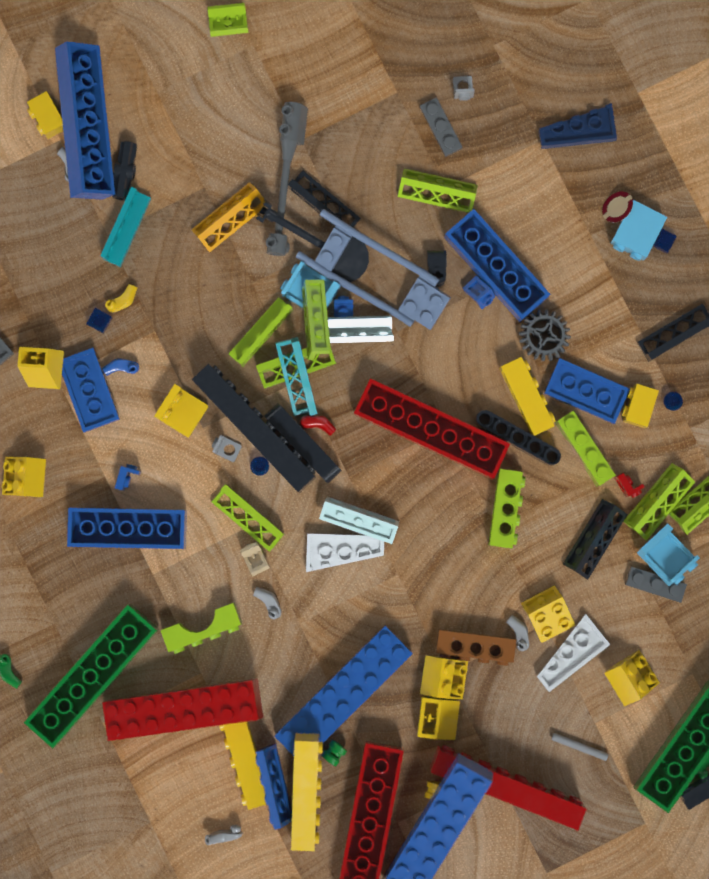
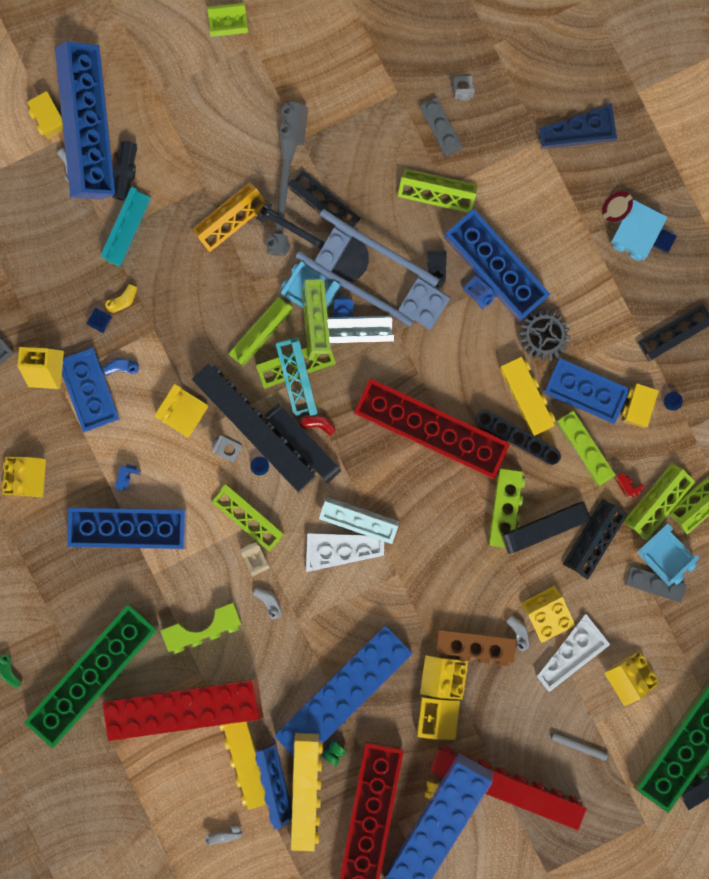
(546, 527): none -> black beam

